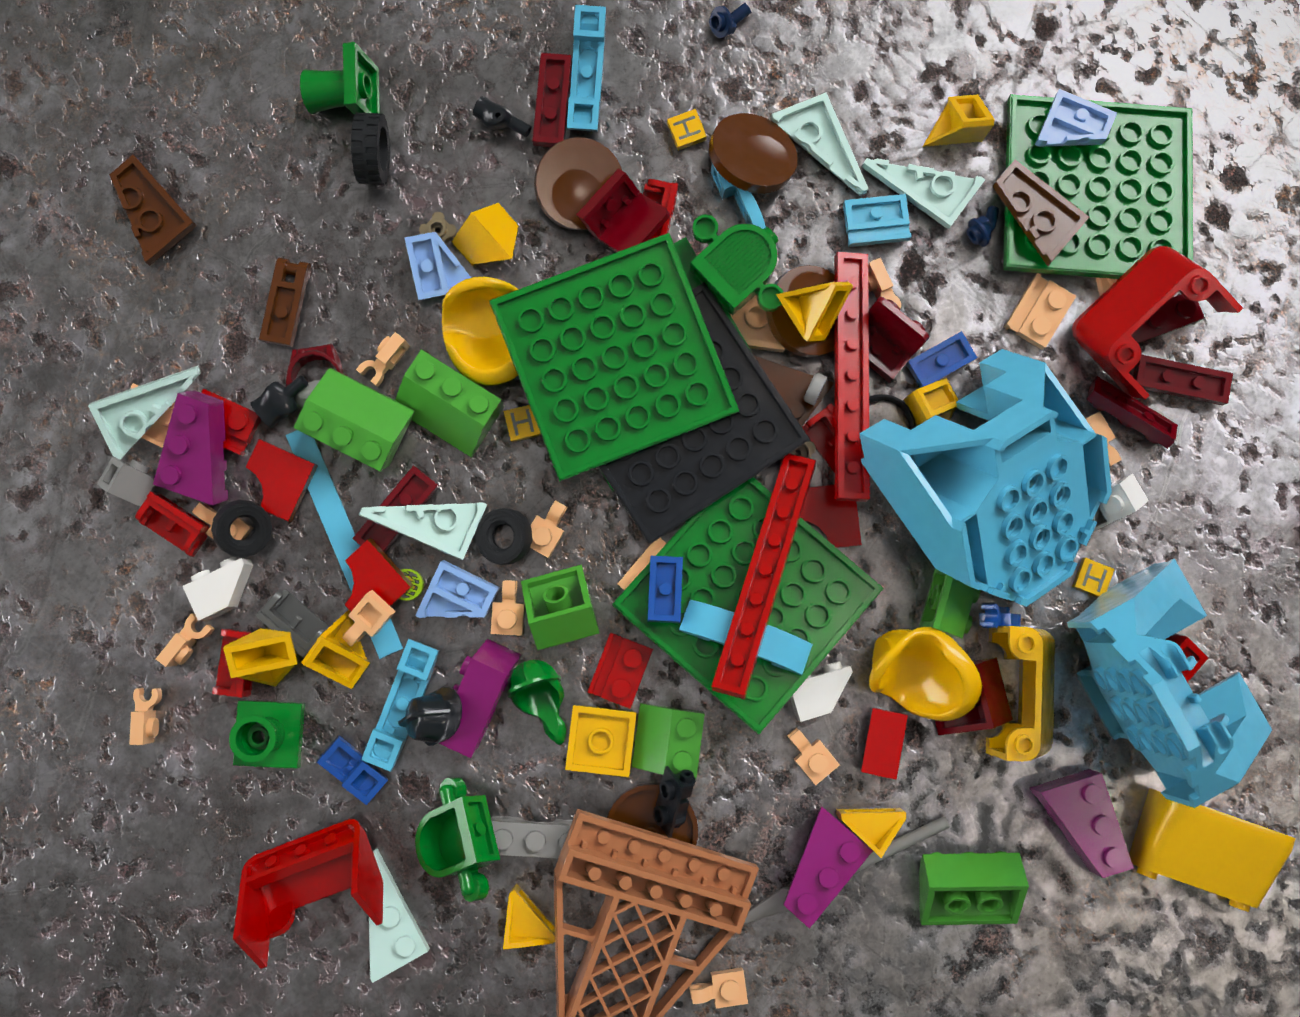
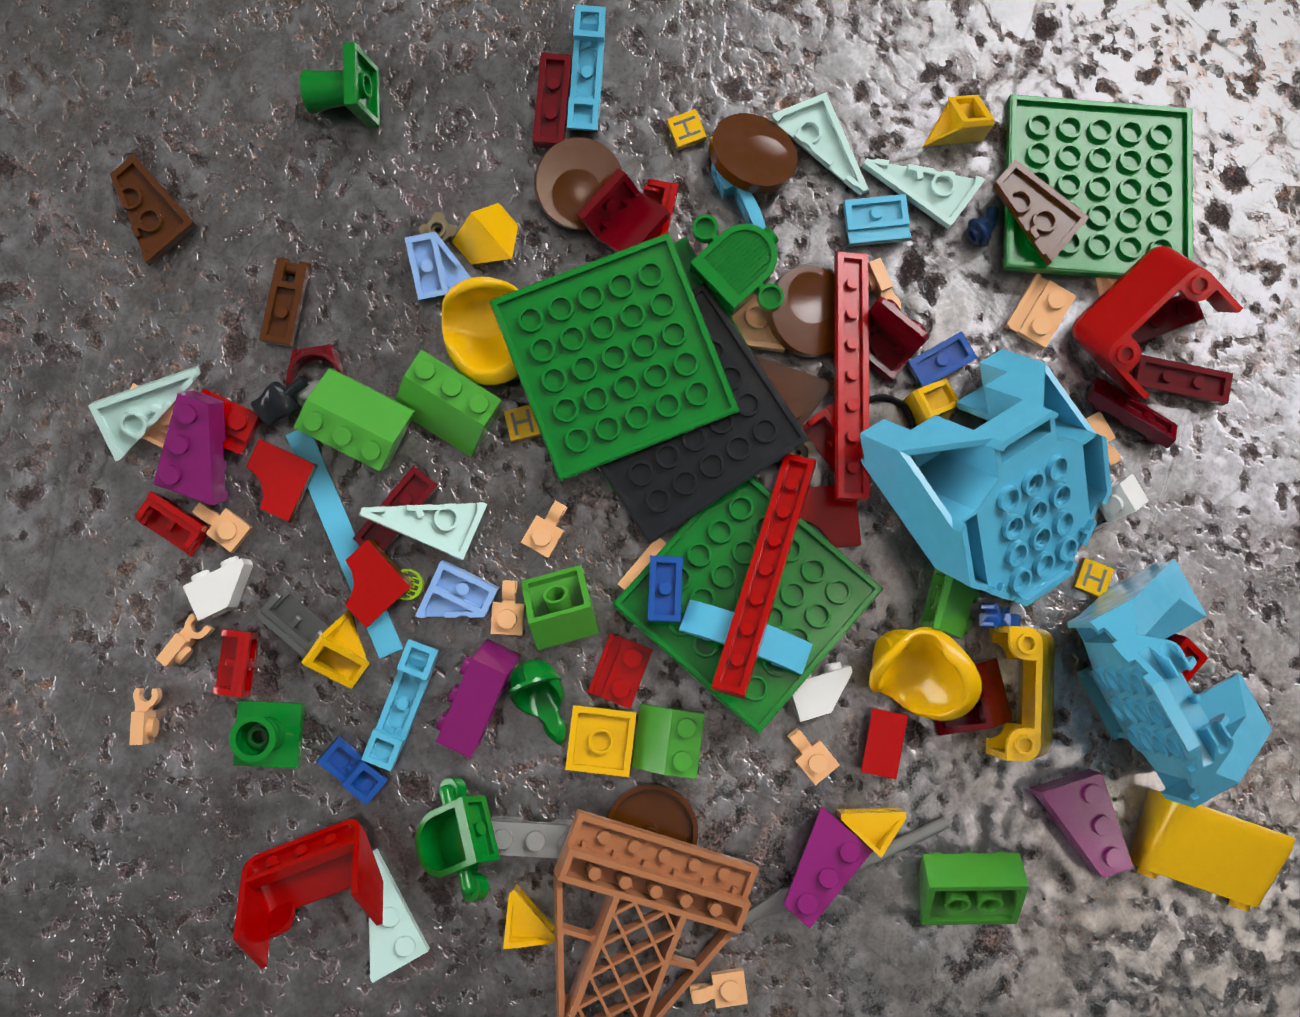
(127, 480): light grey brick -> none
(230, 512): black tyre -> none
(261, 656): yellow slope -> none
(369, 617): light nougat plate -> none
(370, 148): black tyre -> none
(389, 353): light nougat plate -> none
(433, 716): black piece -> none
(486, 540): black tyre -> none
(498, 117): black piece -> none
(672, 799): black hinge -> none
(724, 23): dark blue plate -> none
(815, 308): yellow slope -> none
(815, 388): light grey tile -> none
(1075, 122): light blue wing -> none

